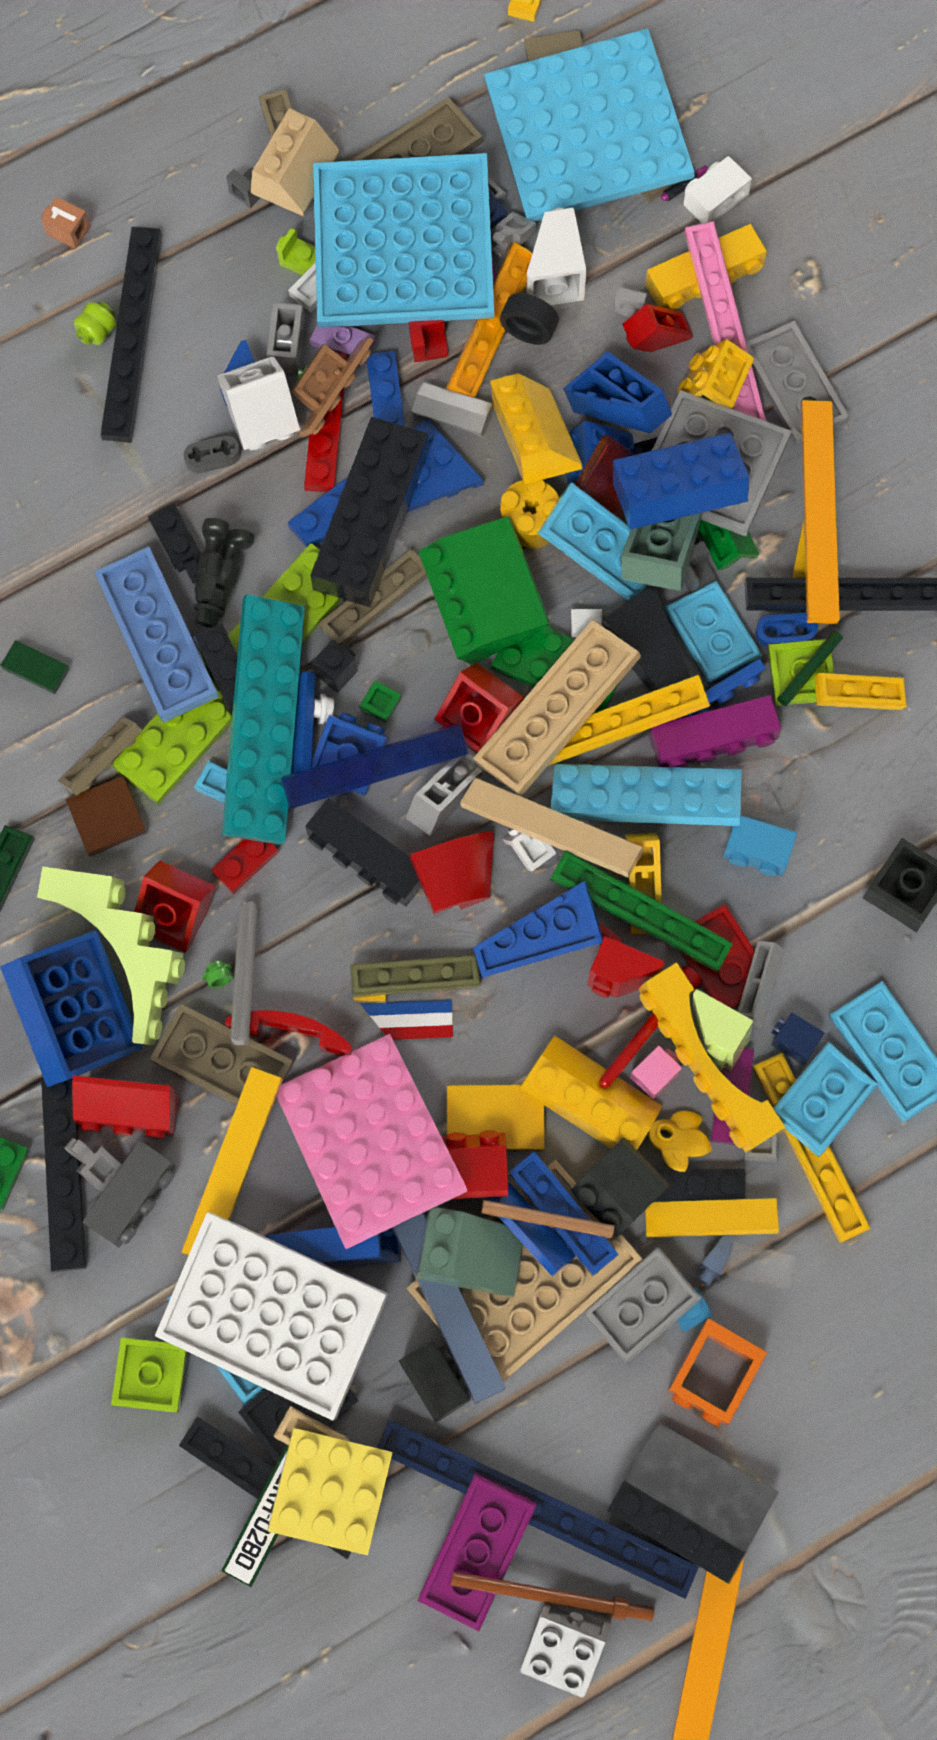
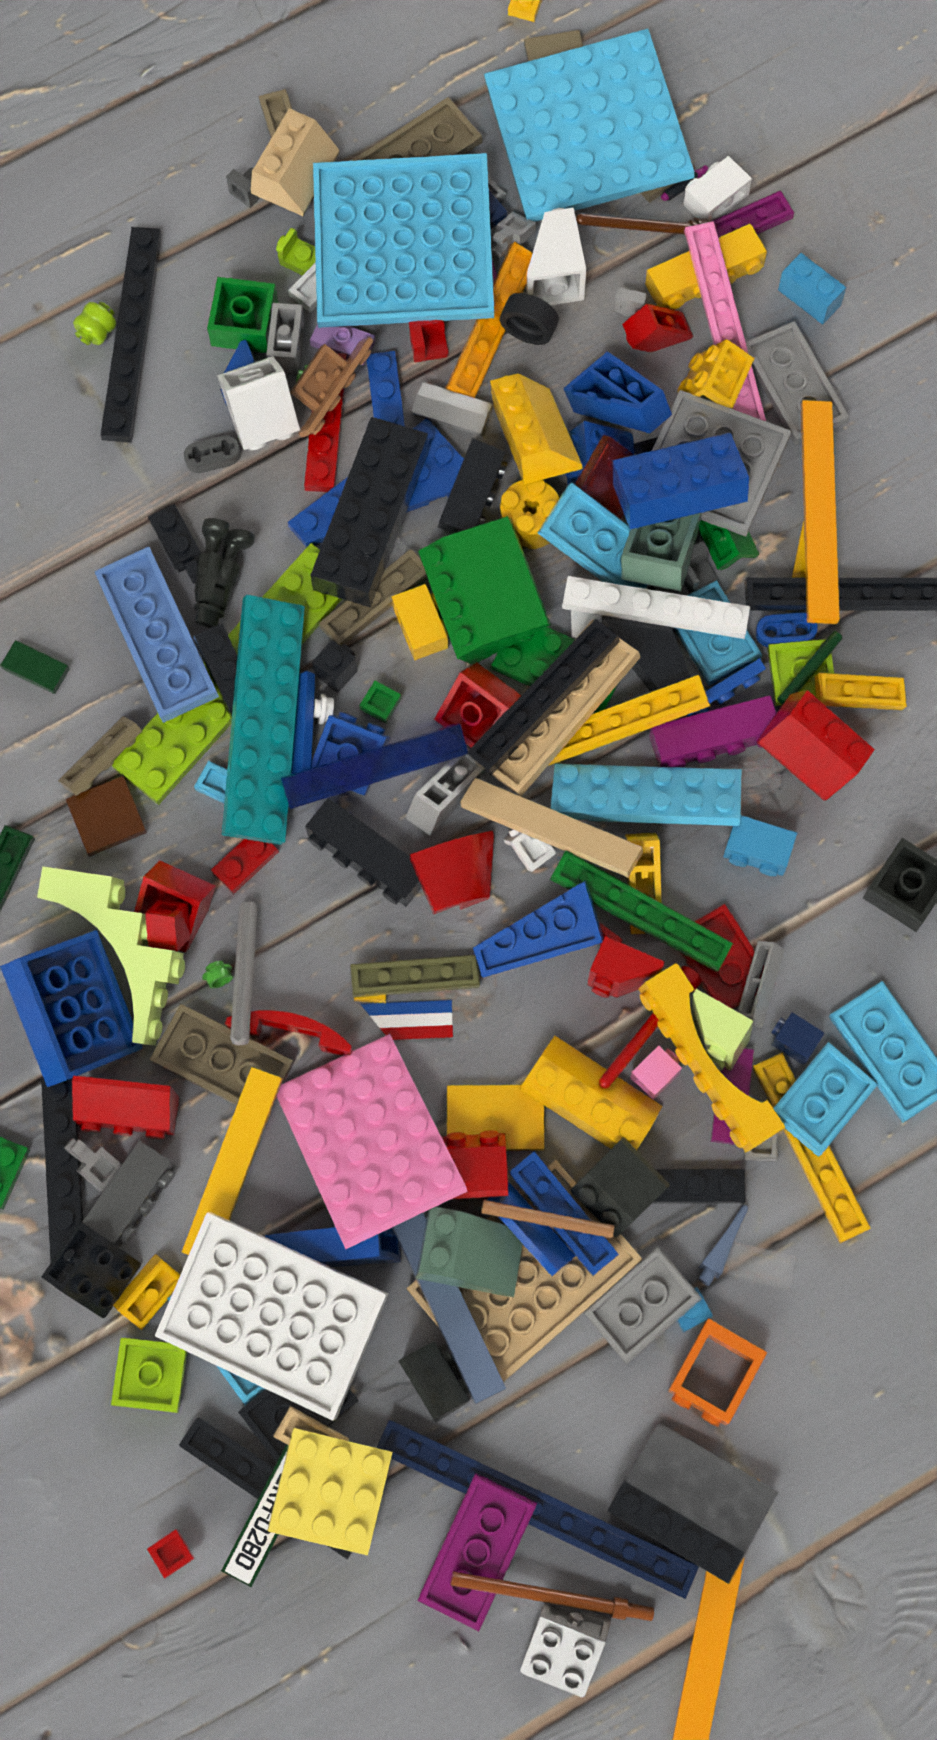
(65, 222): nougat brick -> none
(91, 1270): none -> black bracket
(147, 1292): none -> yellow slope
(168, 925): none -> red panel
(170, 1553): none -> red tile
(241, 313): none -> green brick
(420, 622): none -> yellow brick
(473, 487): none -> black brick
(543, 696): none -> black plate
(636, 223): none -> reddish brown piece
(656, 607): none -> white plate
(684, 1139): yellow plate -> none
(712, 1217): yellow tile -> none
(760, 214): none -> magenta tile
(811, 288): none -> dark azure brick
(815, 744): none -> red slope

